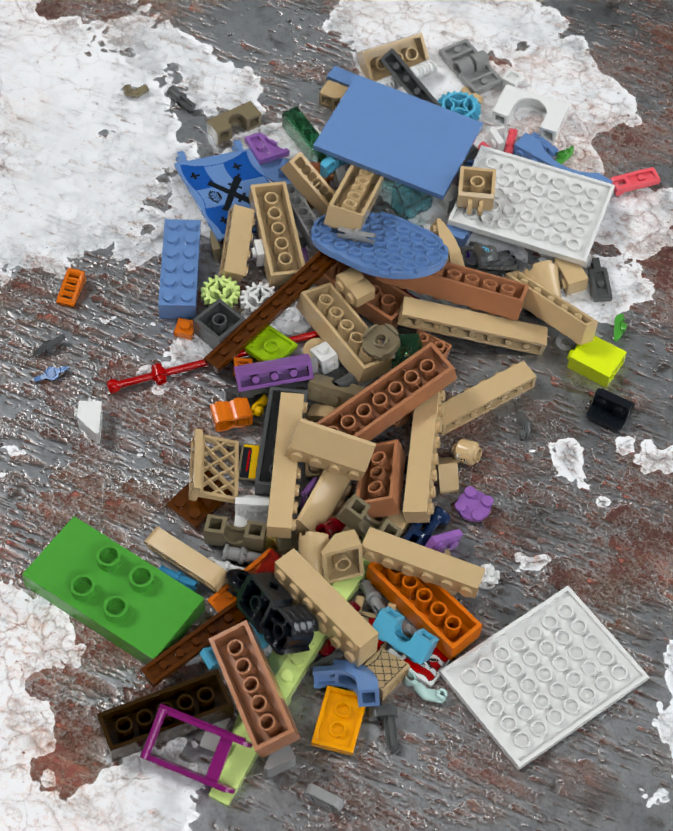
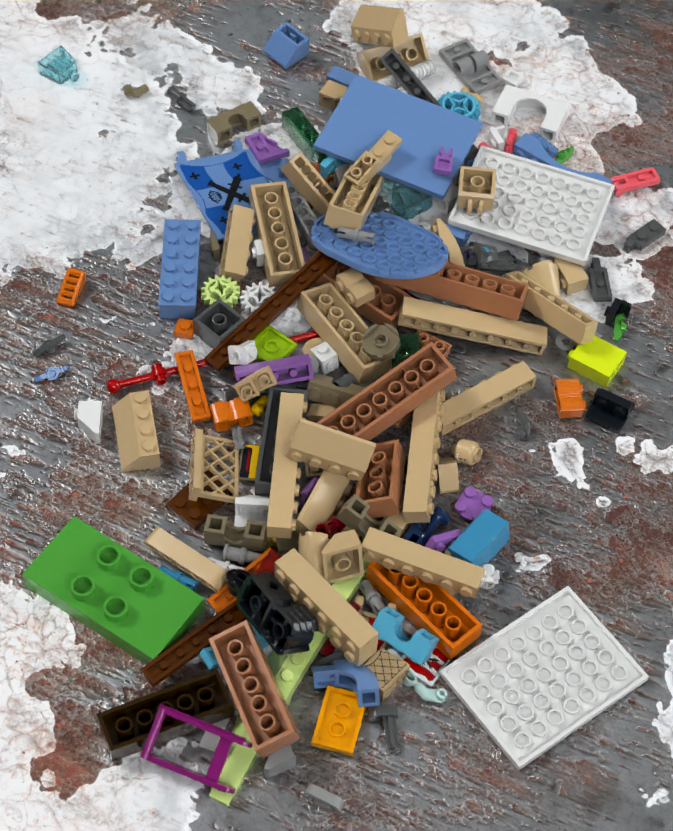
(59, 66): none -> clear light blue torso
(136, 432): none -> tan slope
(192, 386): none -> orange plate
(238, 437): none -> light grey axle
(242, 353): none -> white bracket
(254, 383): none -> tan slope
(287, 45): none -> medium blue slope
(373, 161): none -> tan slope
(380, 26): none -> tan slope
(443, 162): none -> medium lavender plate
(481, 539): none -> dark azure slope
(569, 398): none -> orange brick
(618, 306): none -> black bracket
(644, 236): none -> dark grey hinge

